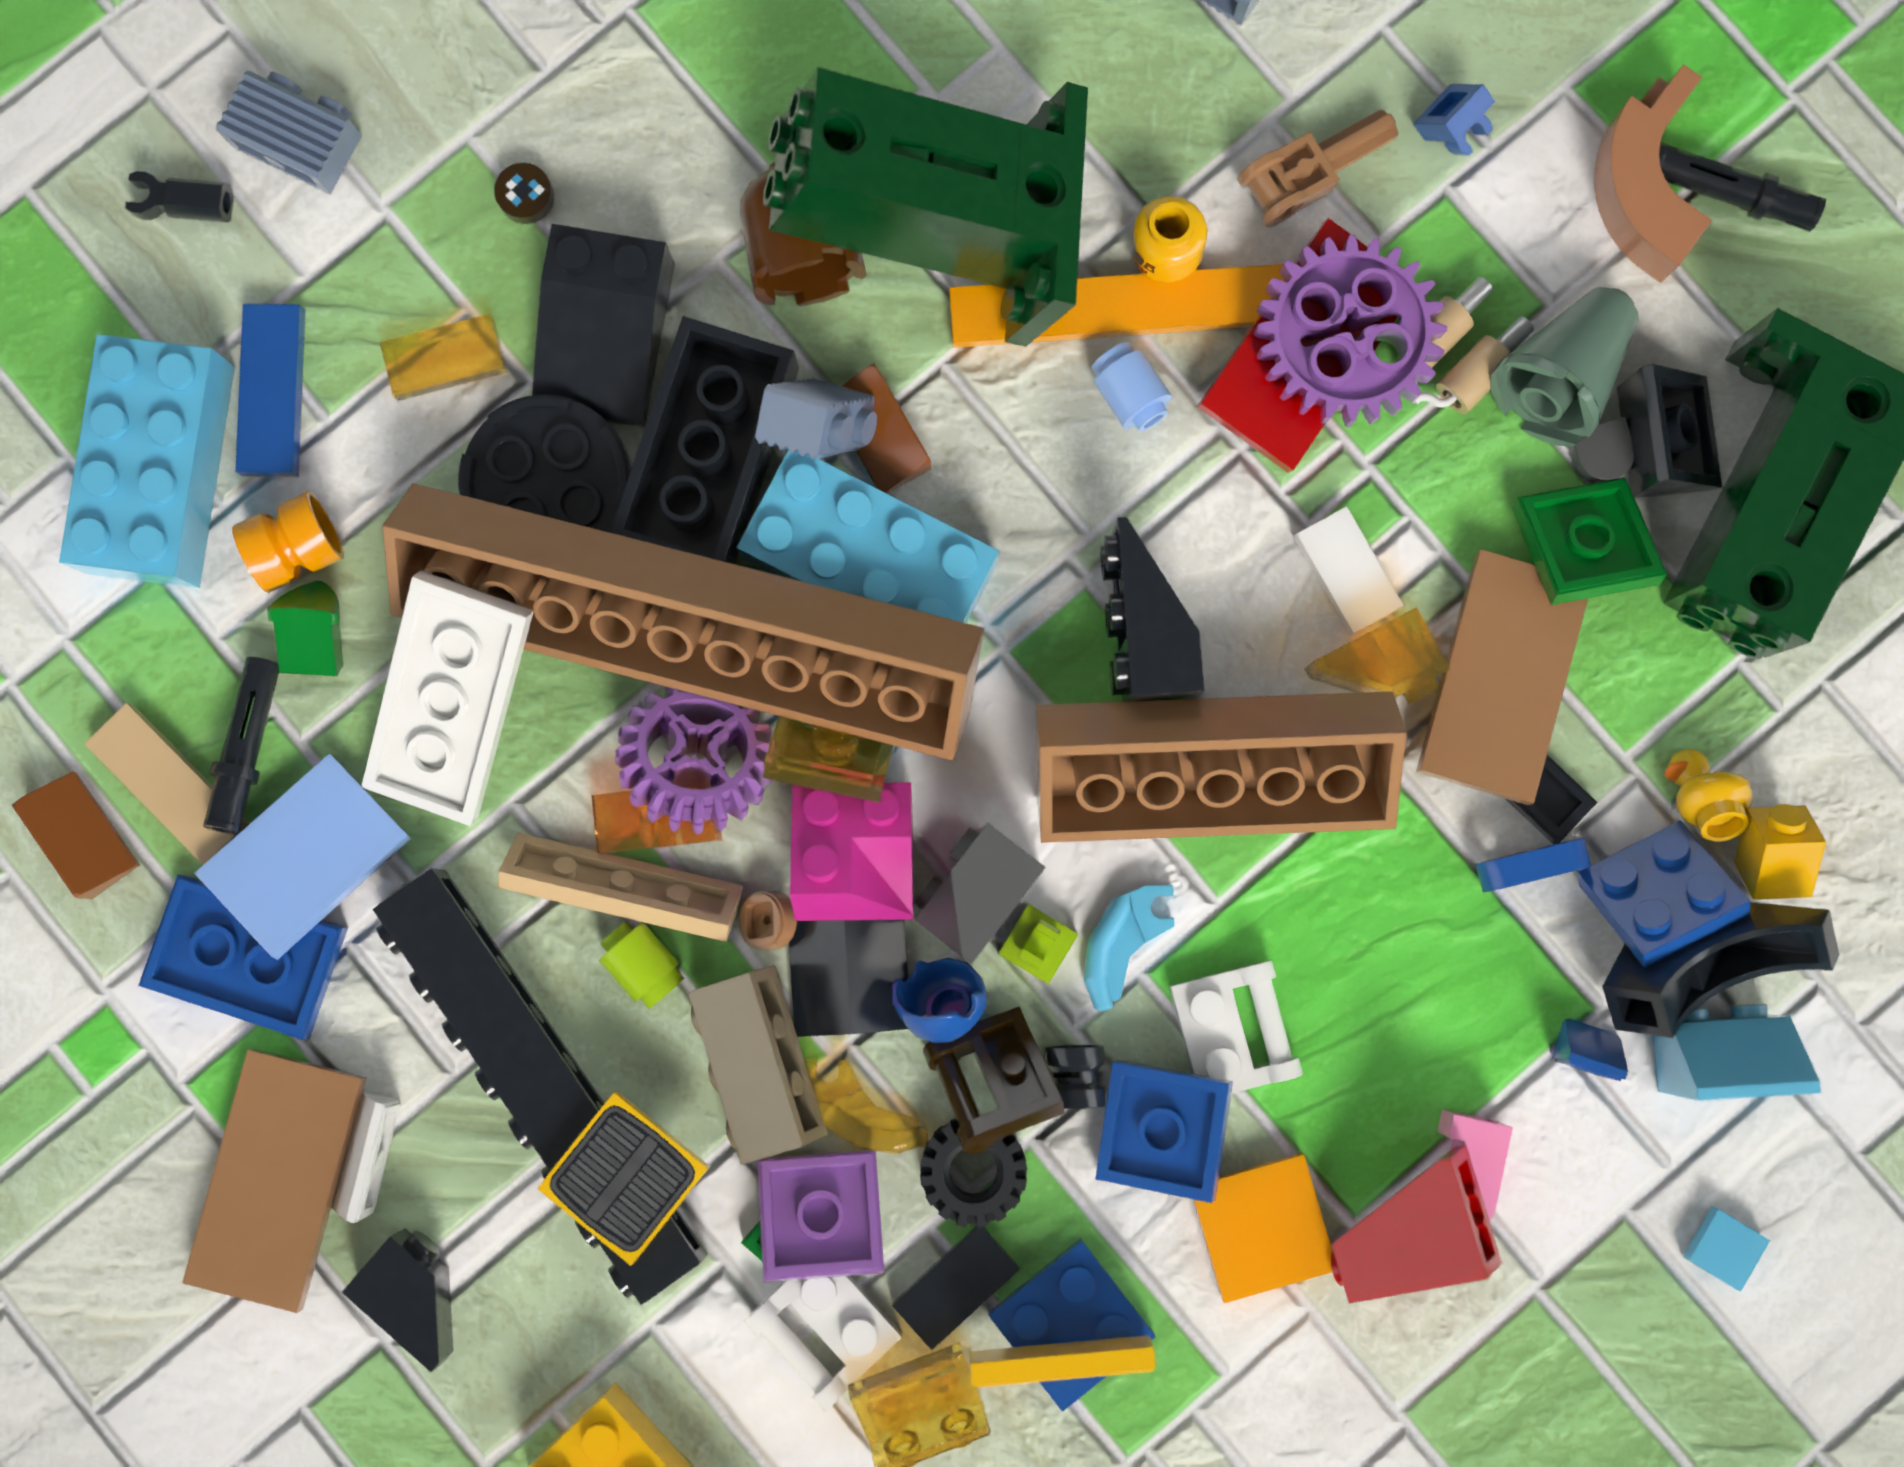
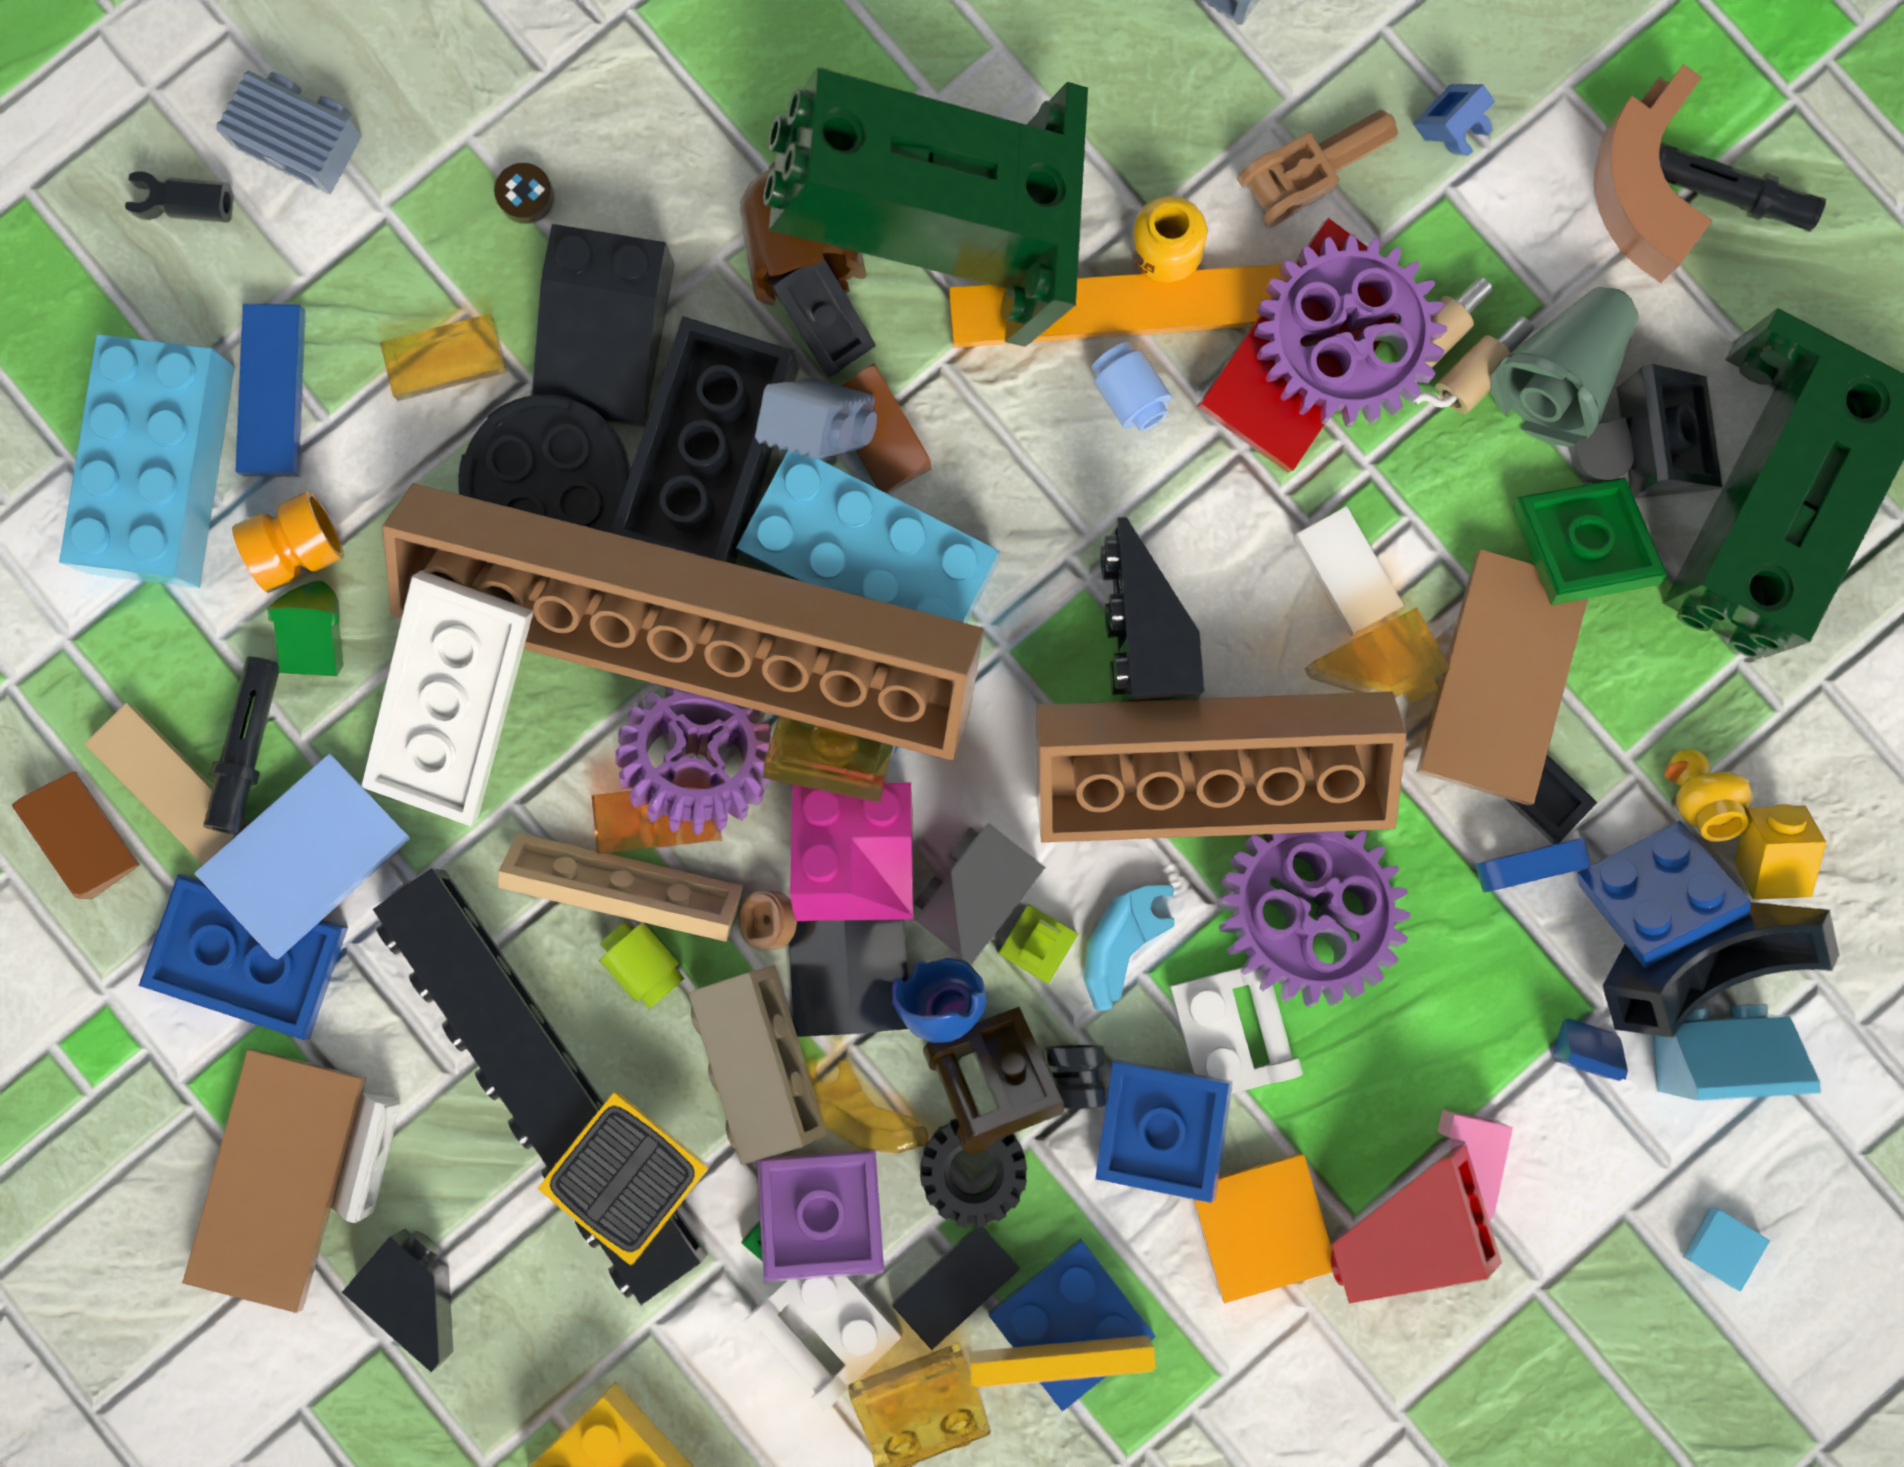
(822, 316): none -> black plate
(1288, 953): none -> medium lavender gear

